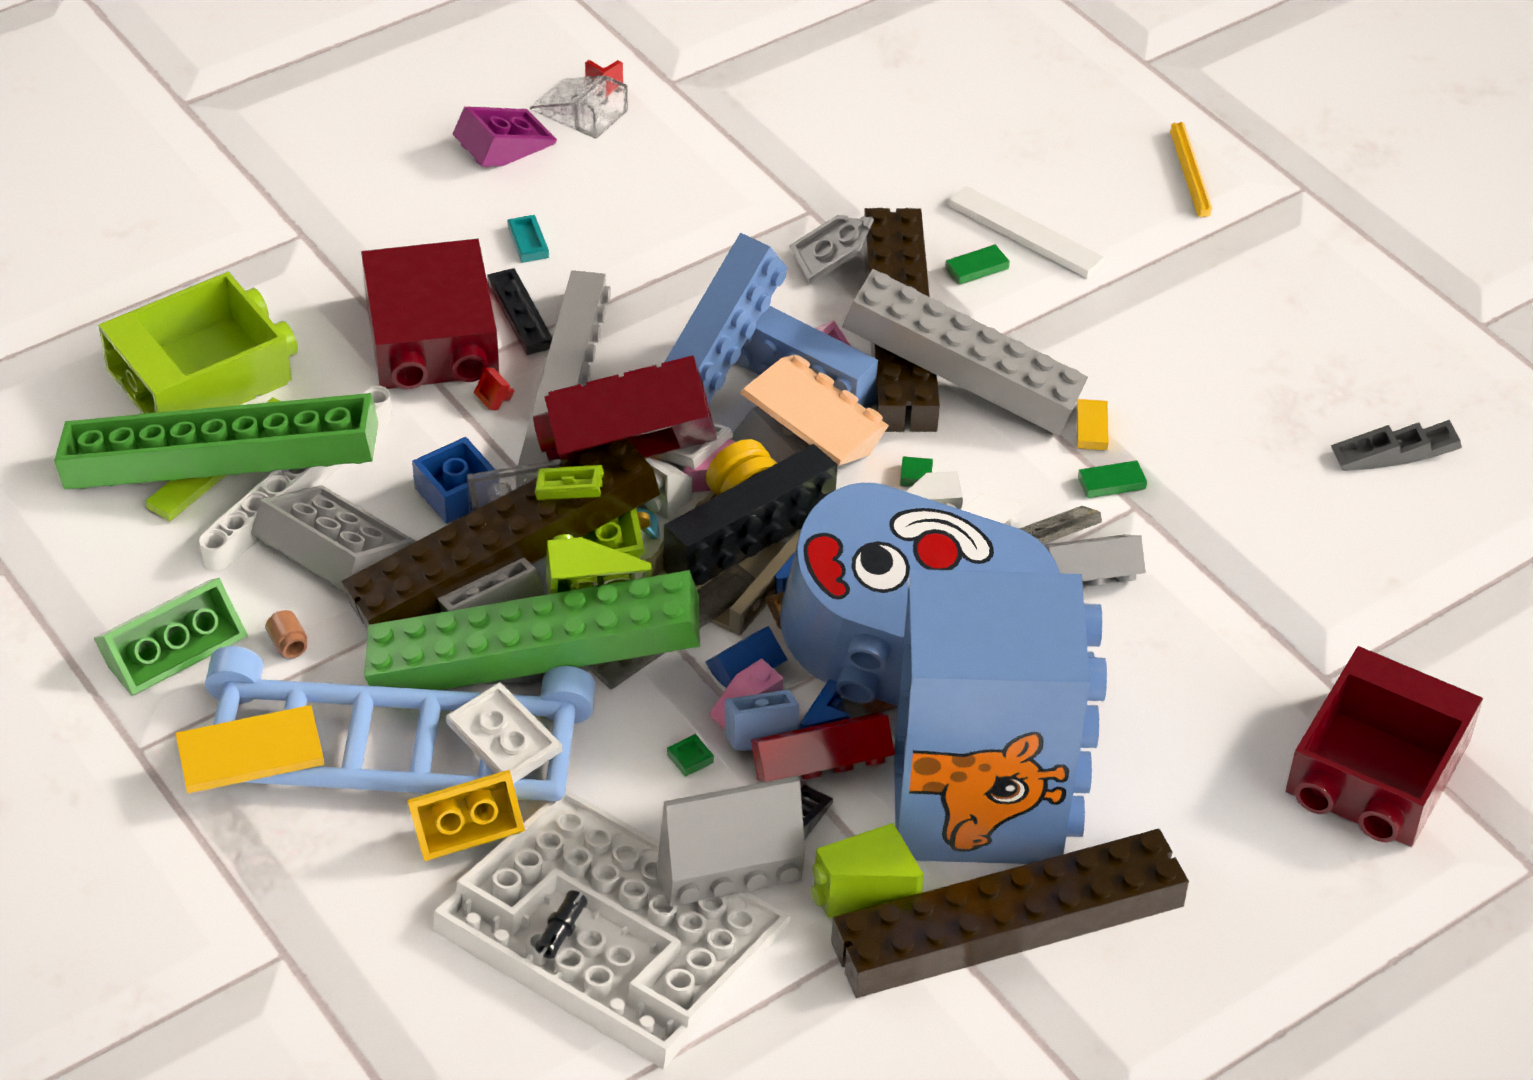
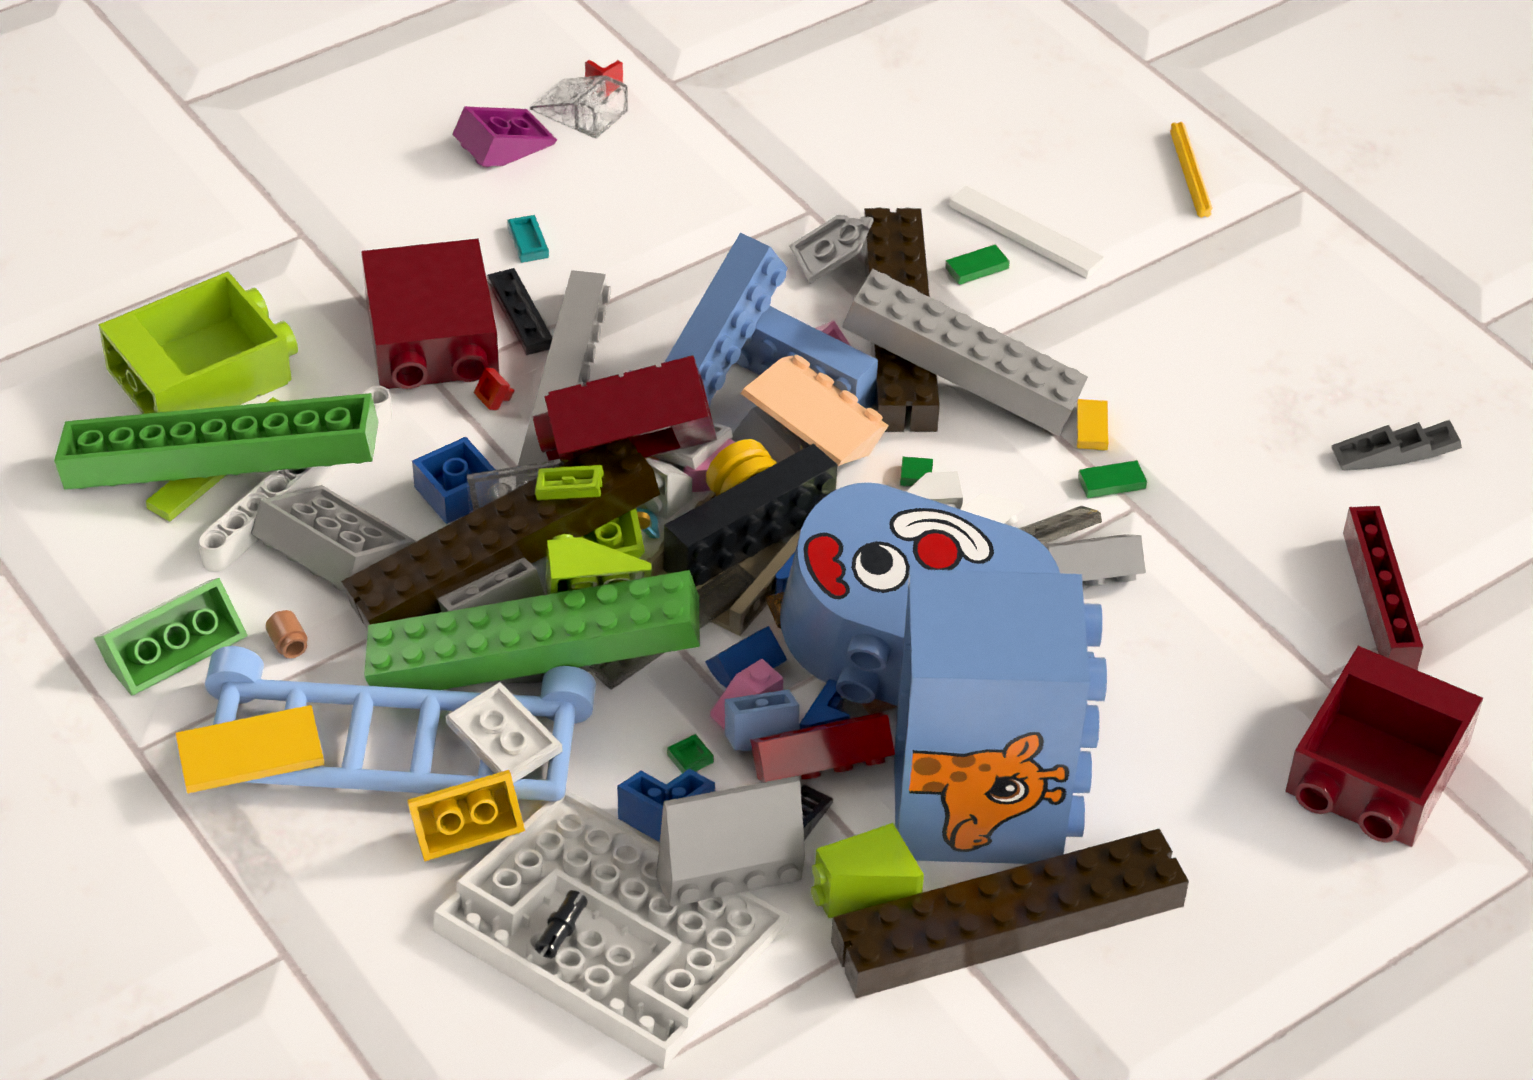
(643, 798): none -> blue brick
(1382, 586): none -> dark red brick

